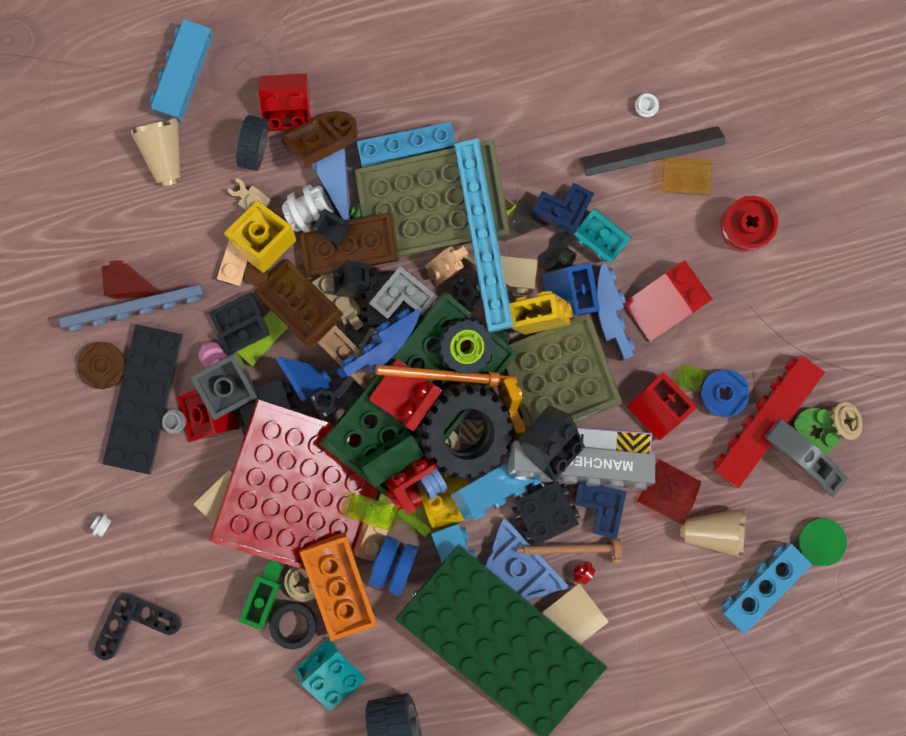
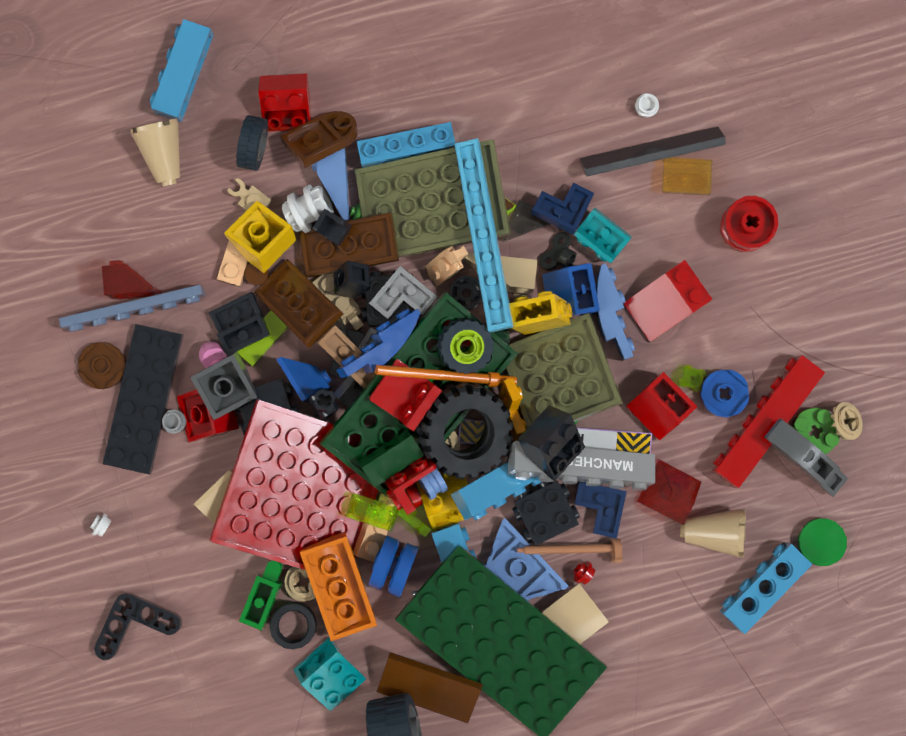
(430, 687): none -> reddish brown tile

